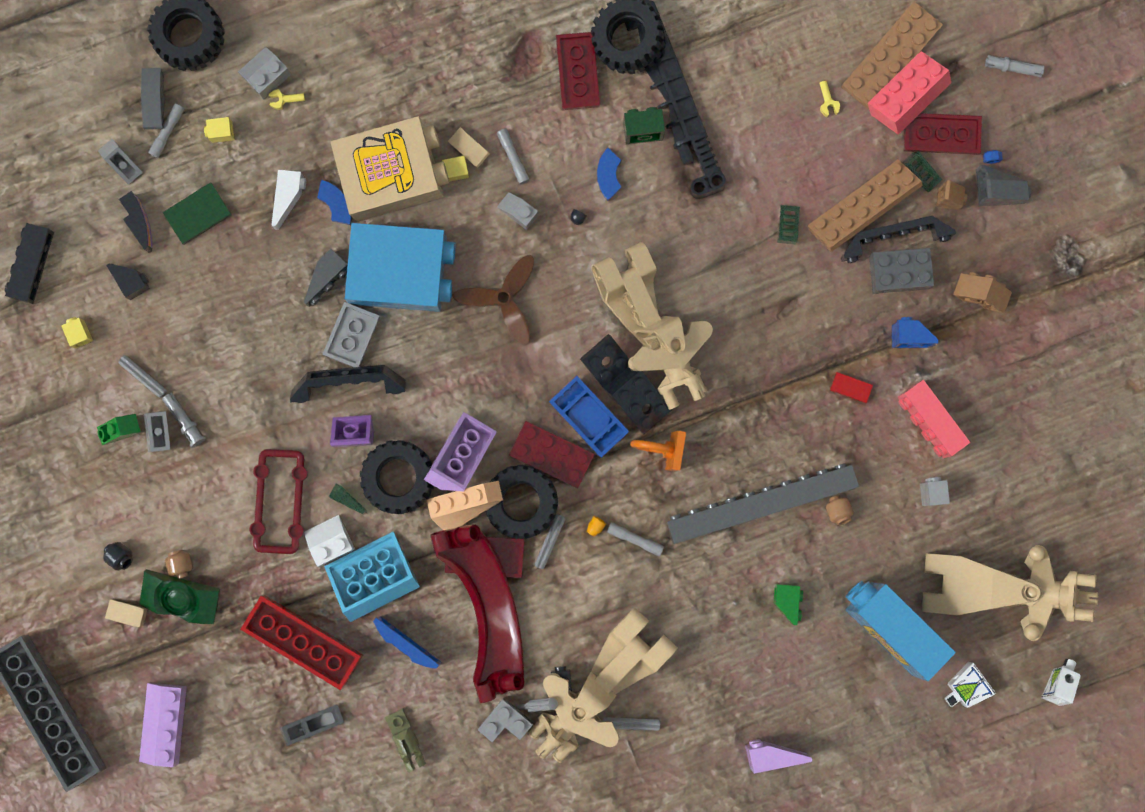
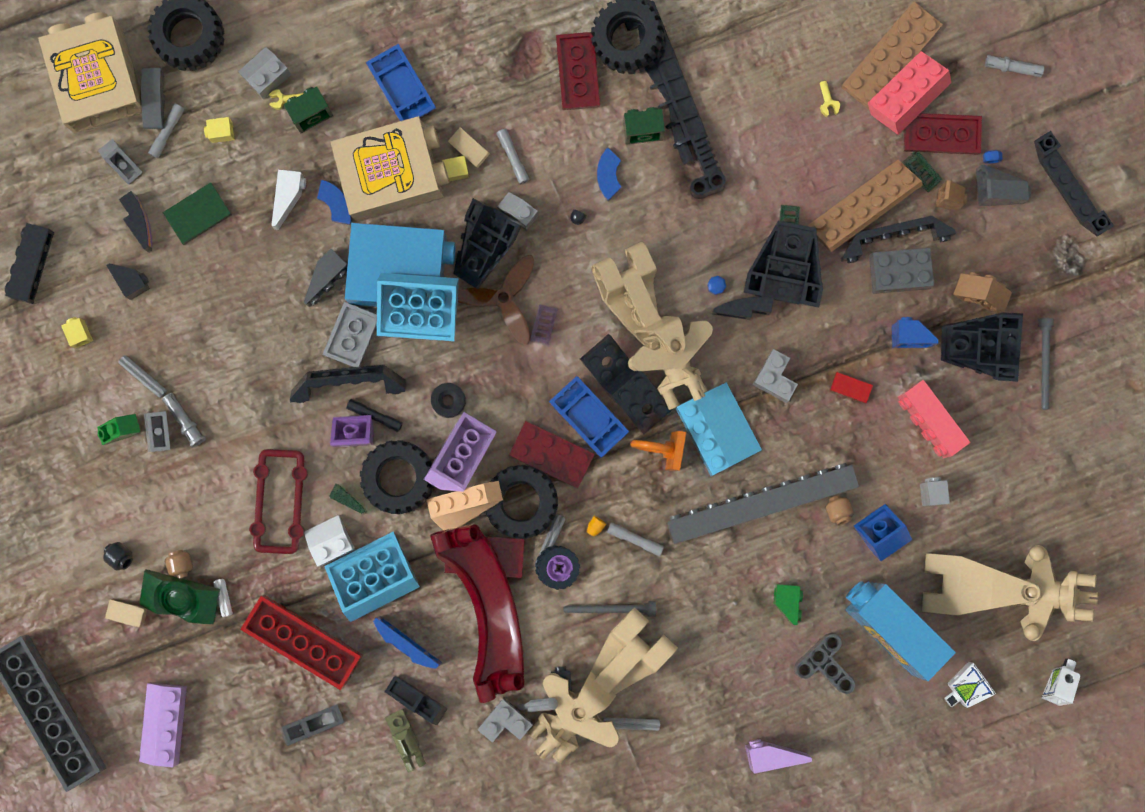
(91, 72): none -> tan brick
(224, 602): none -> white axle
(308, 109): none -> dark green brick
(385, 420): none -> black piece
(400, 84): none -> blue slope
(416, 700): none -> black slope
(417, 306): none -> medium azure slope
(437, 400): none -> black tyre
(485, 242): none -> black wedge
(541, 340): none -> clear purple slope
(547, 563): none -> black wheel
(648, 608): none -> dark grey piece
(716, 285): none -> blue tile
(718, 429): none -> medium azure slope
(745, 307): none -> black slope
(772, 381): none -> light grey brick
(788, 266): none -> black wedge
(823, 664): none -> dark grey beam
(883, 532): none -> blue slope
(985, 345): none -> black wedge
(1045, 326): none -> dark grey piece
(1069, 187): none -> black slope

